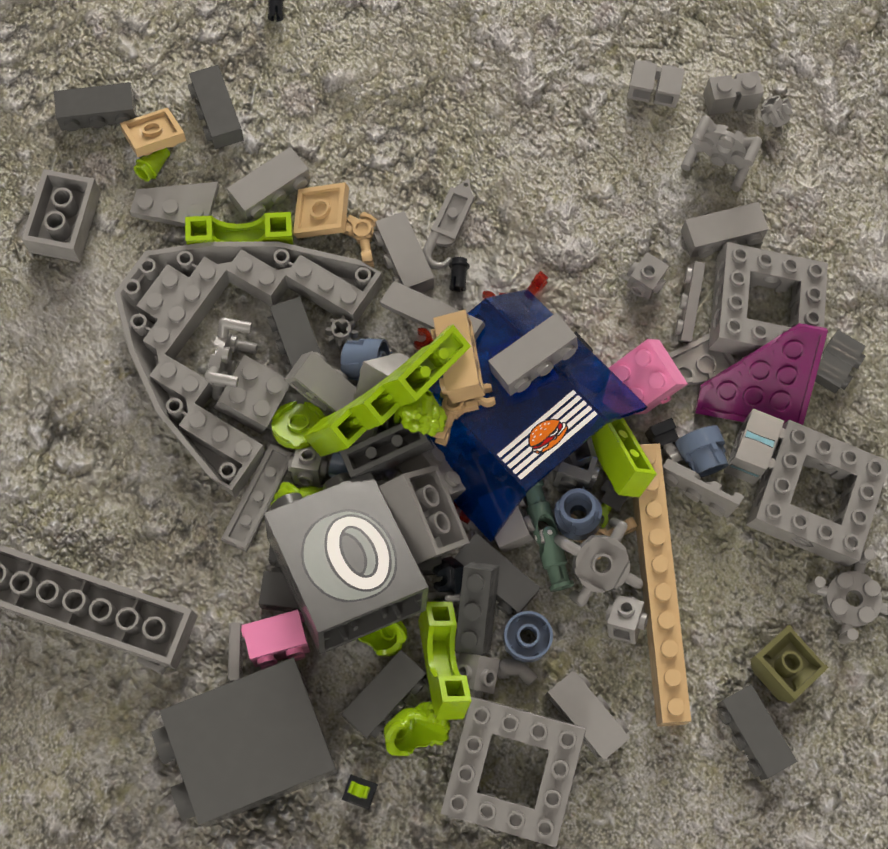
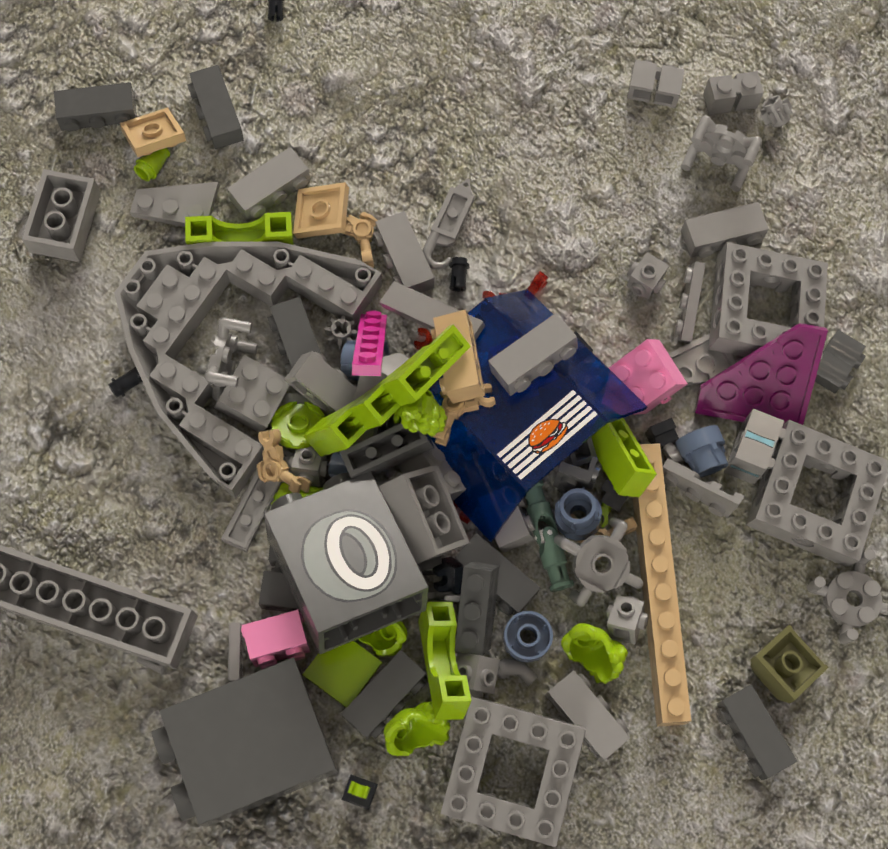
(125, 382): none -> black pin
(274, 467): none -> tan piece
(343, 671): none -> lime tile
(370, 344): none -> dark pink plate
(595, 651): none -> lime hair

